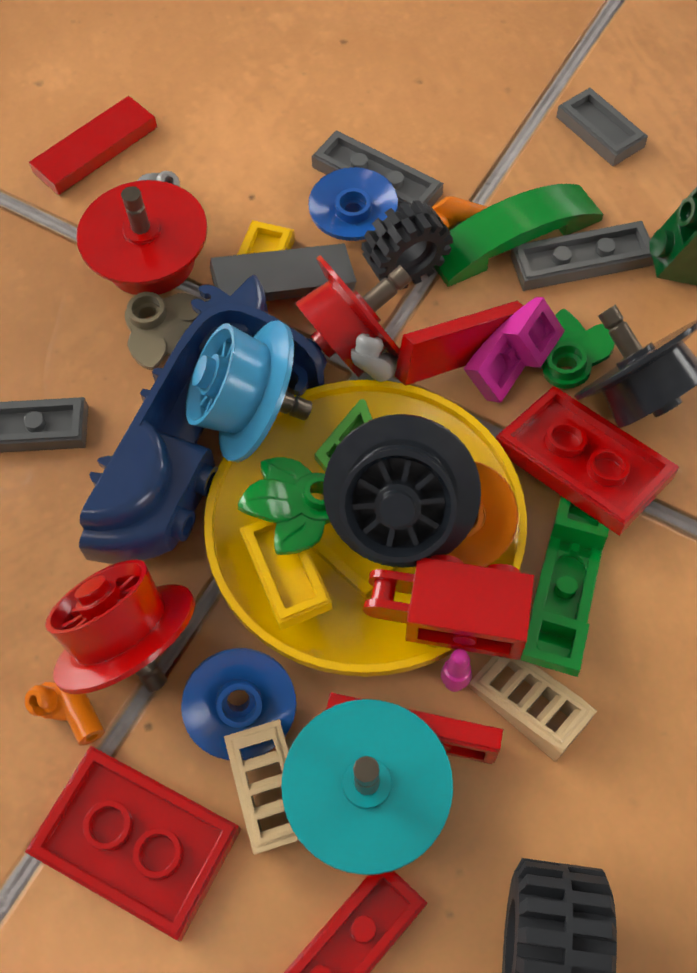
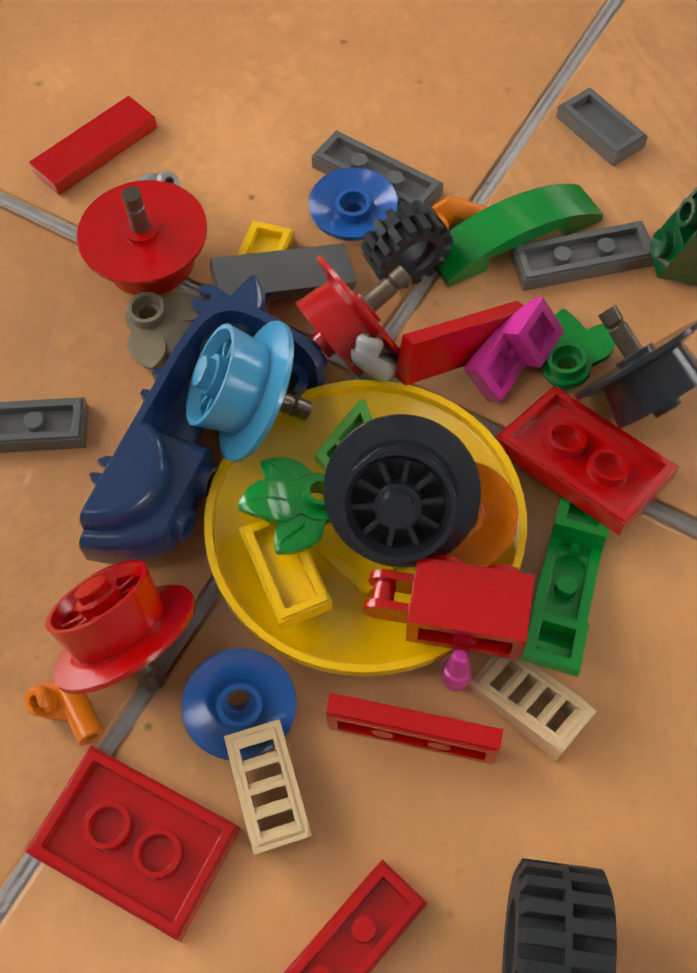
(367, 787): teal piece -> none

